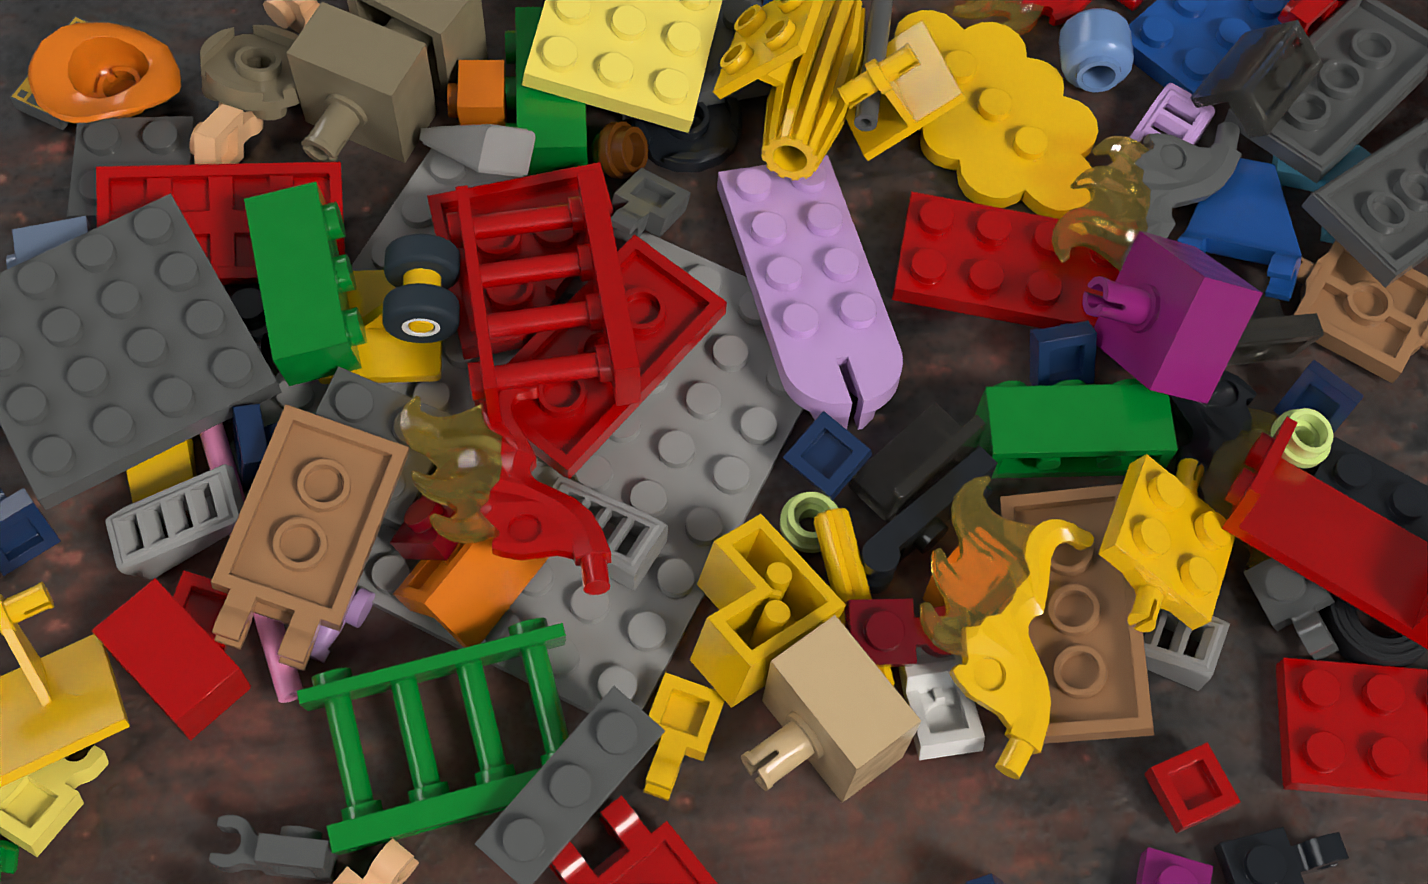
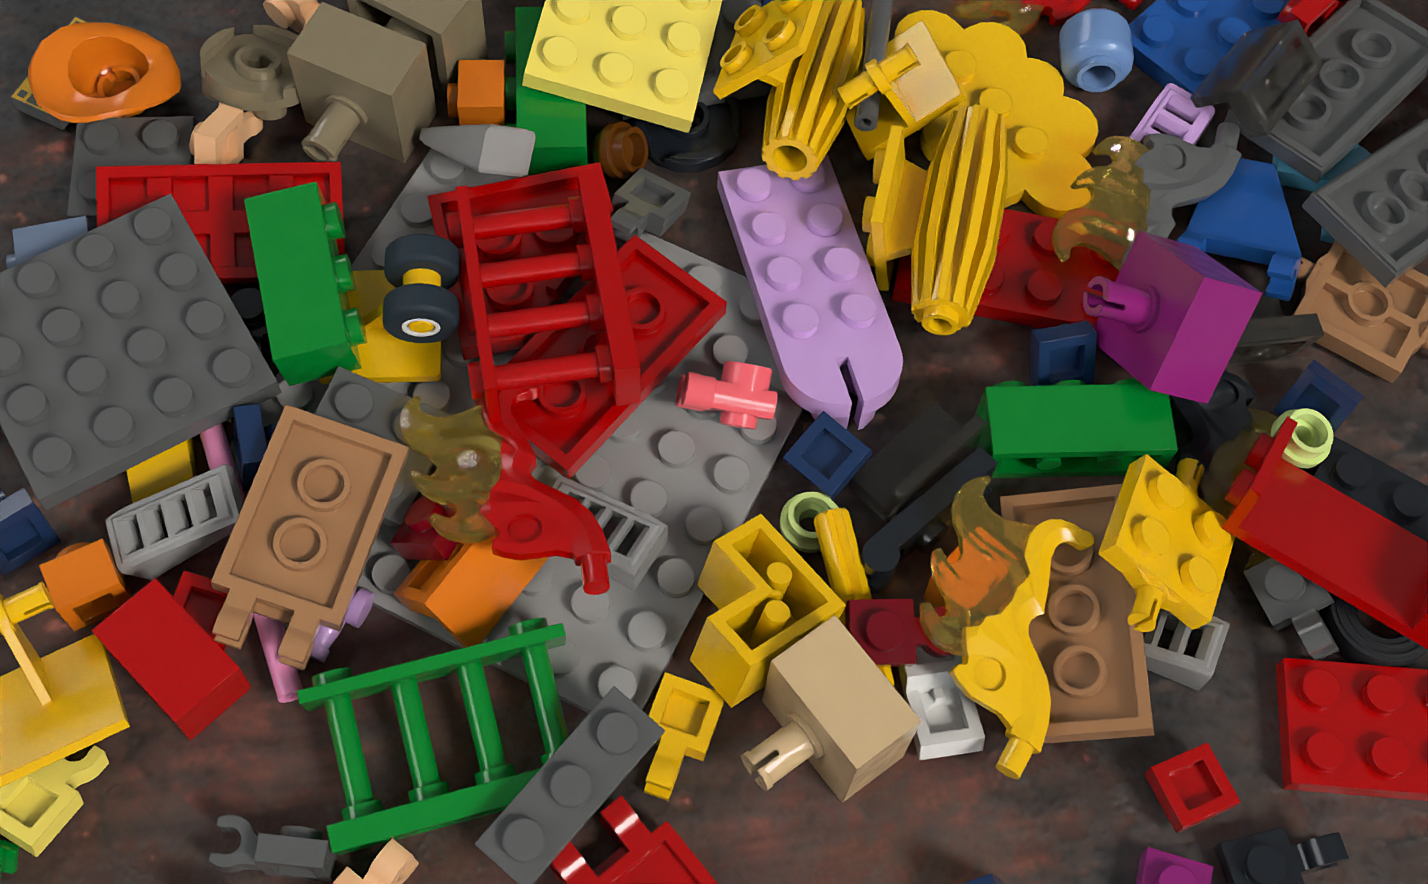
(85, 583): none -> orange plate
(739, 396): none -> coral plate
(941, 216): none -> yellow plate

